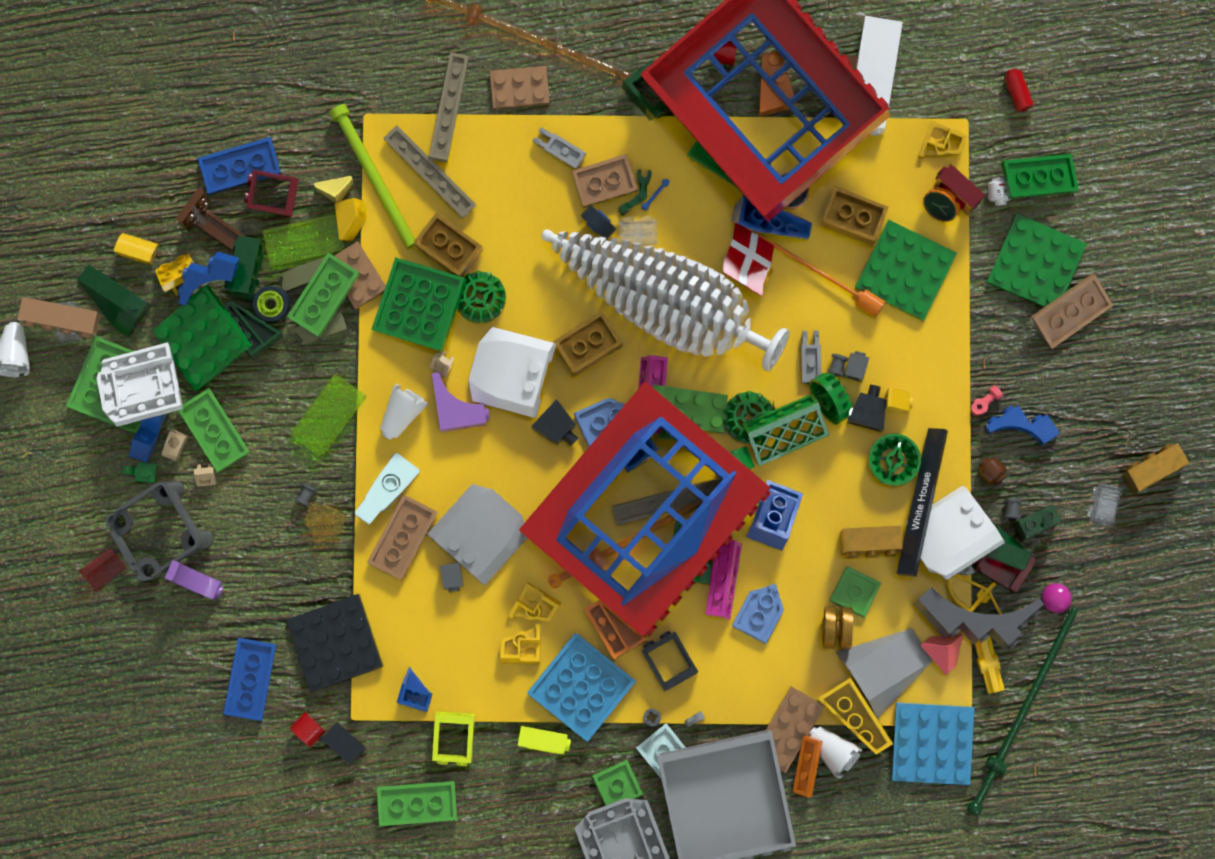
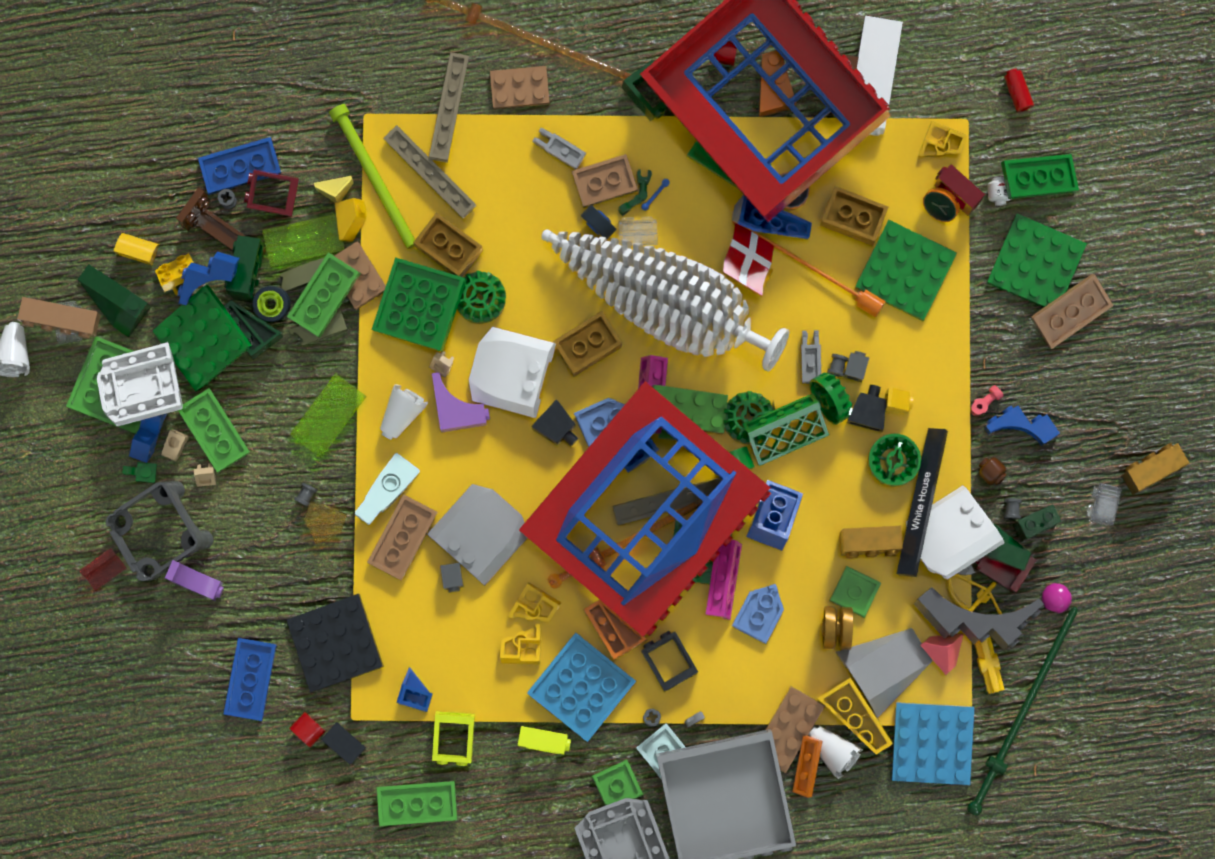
(224, 194): none -> dark grey bush

